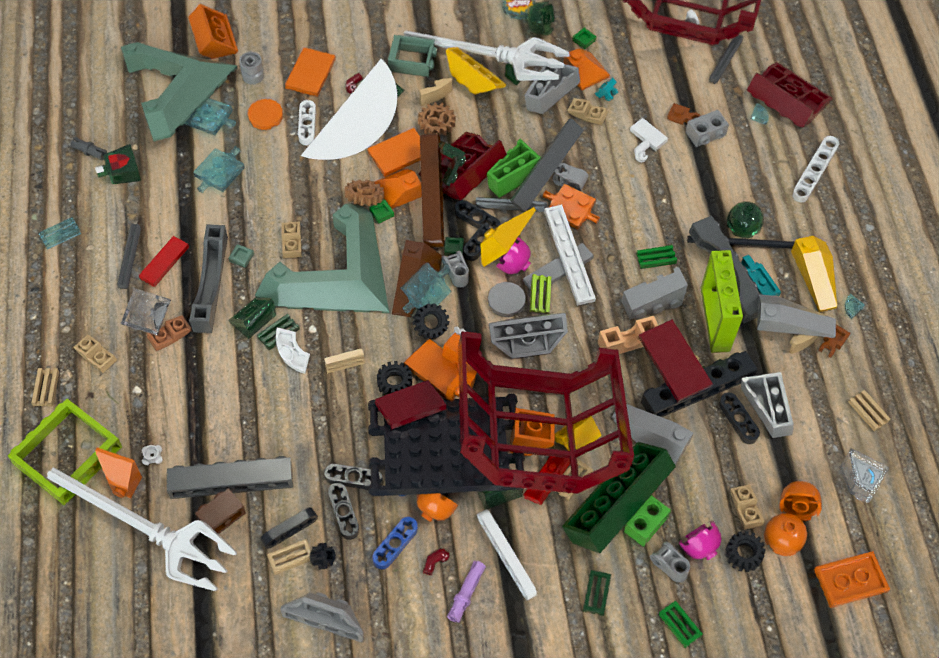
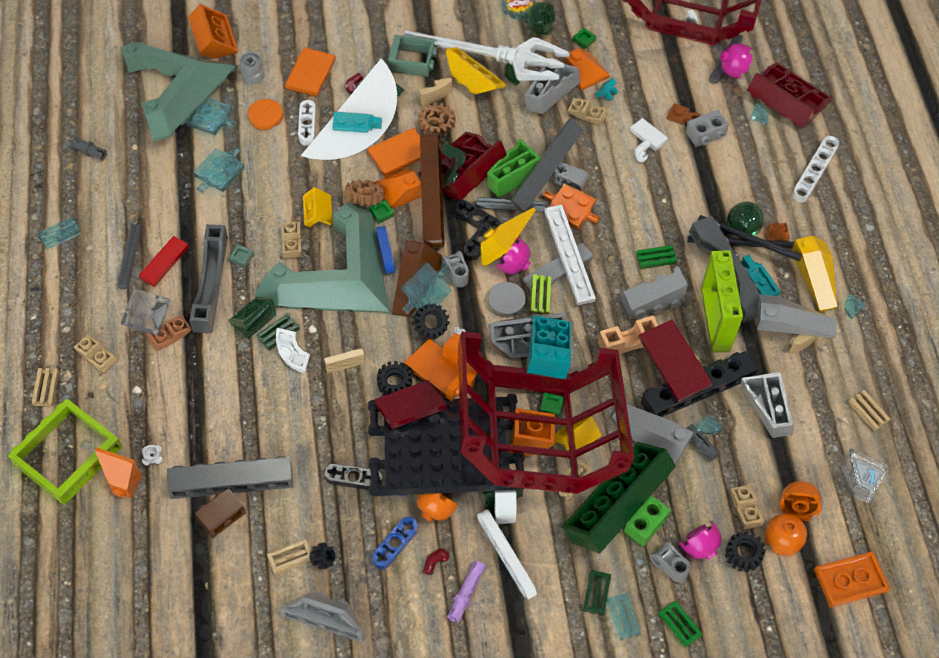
(120, 166): clear green torso -> none
(176, 543): white piece -> none
(289, 528): black beam -> none
(317, 207): none -> yellow panel
(344, 503): beam -> none
(355, 122): none -> teal hinge
(385, 250): none -> blue beam
(452, 245): dark green tile -> none
(505, 506): none -> white slope
(549, 347): none -> teal slope
(551, 404): none -> green tile
(554, 465): red tile -> none
(628, 633): none -> clear light blue tile
(701, 442): none -> dark grey pin
(709, 426): none -> clear light blue tile
(736, 60): none -> dark pink cylinder
(739, 427): black beam -> none
(756, 240): none -> black bar
(778, 232): none -> clear orange tile
(837, 342): dark orange plate -> none

